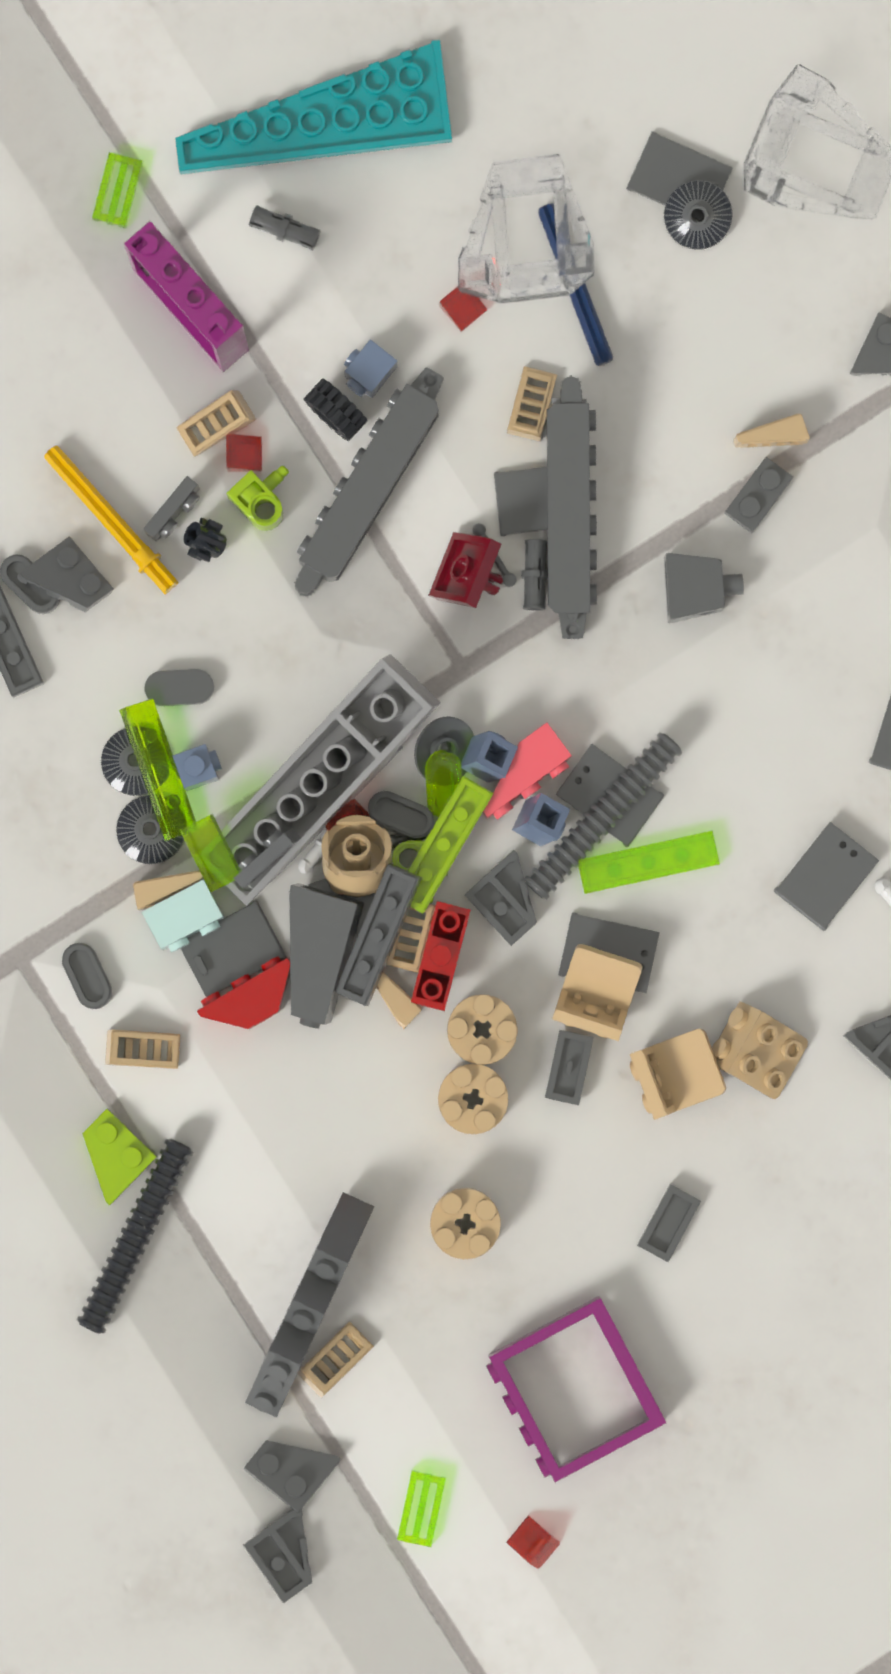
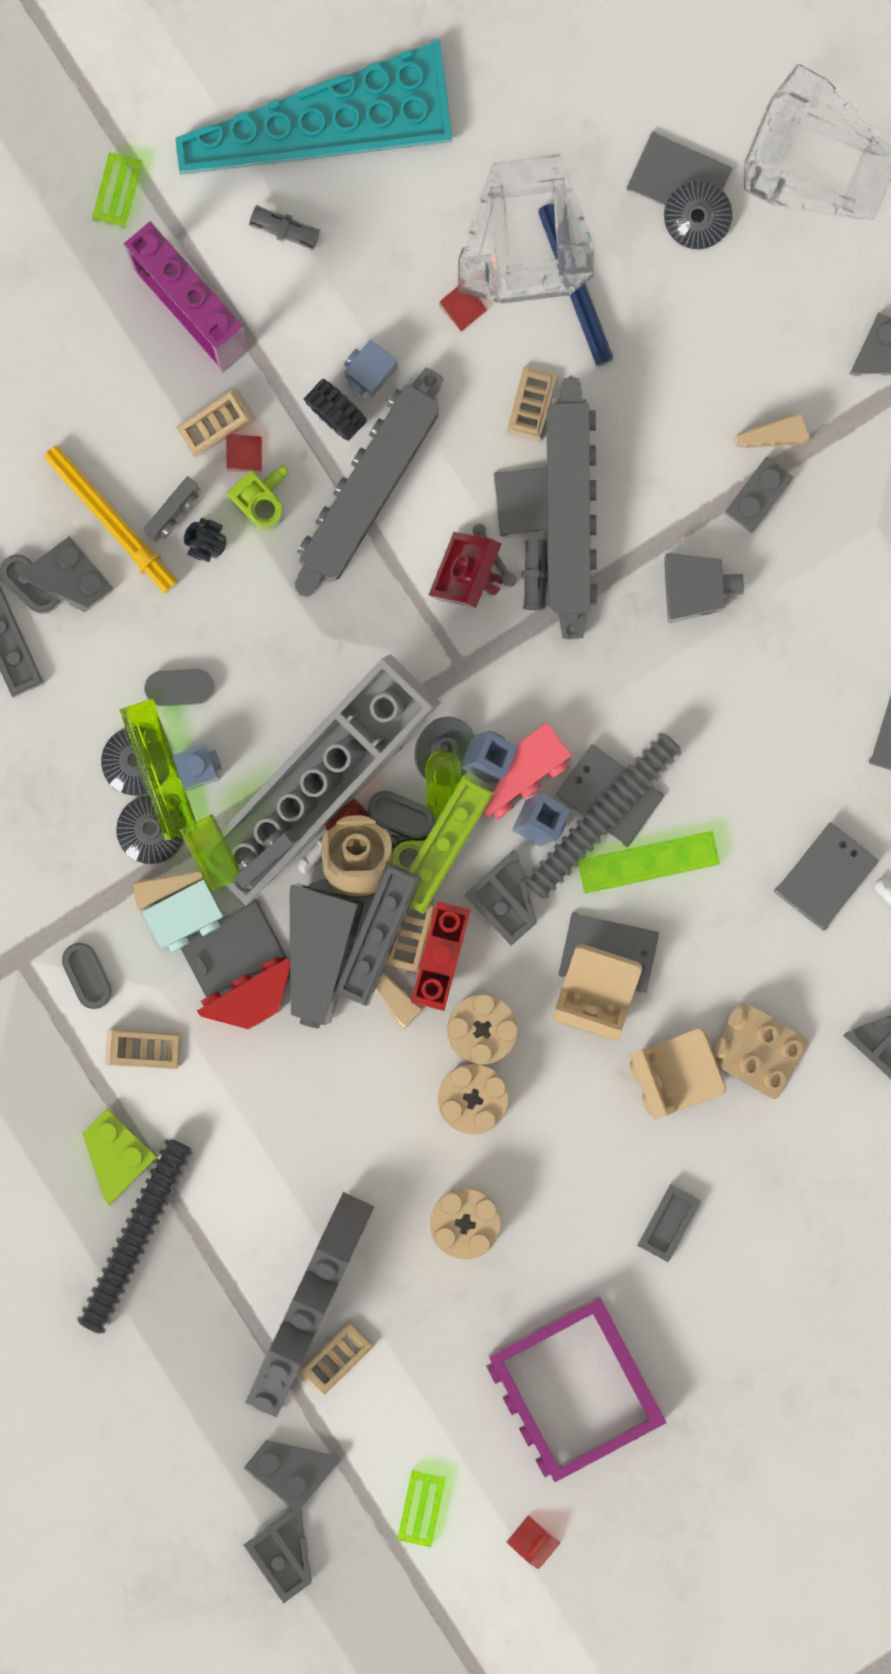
(569, 1067): dark grey plate -> none

